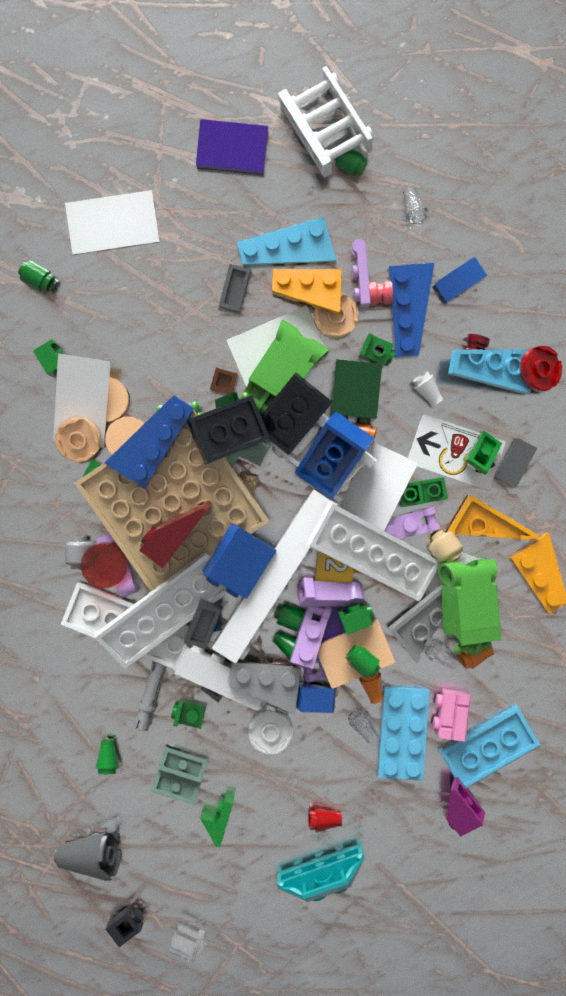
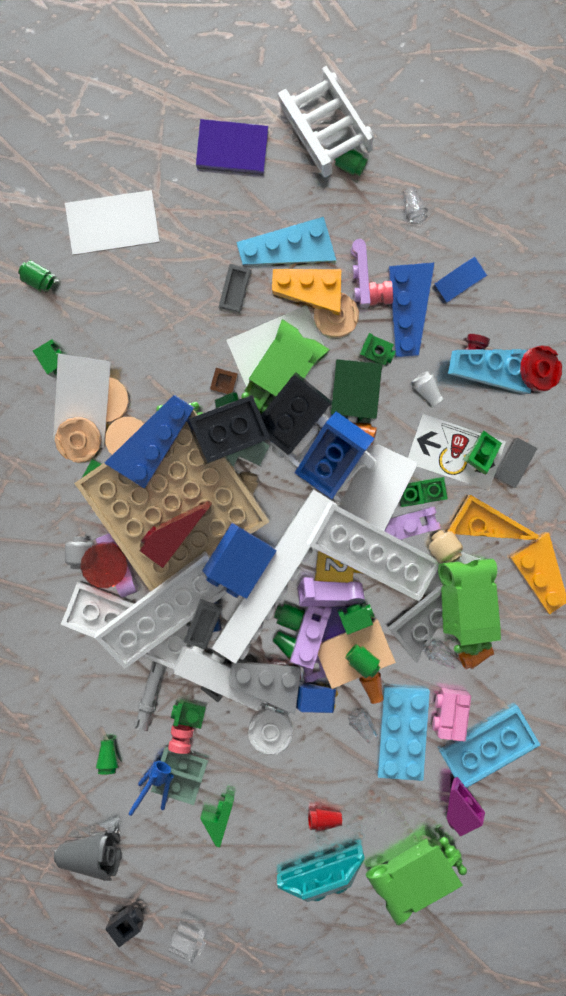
(157, 774): none -> blue plant
(181, 739): none -> coral wheel
(417, 878): none -> bright green piece

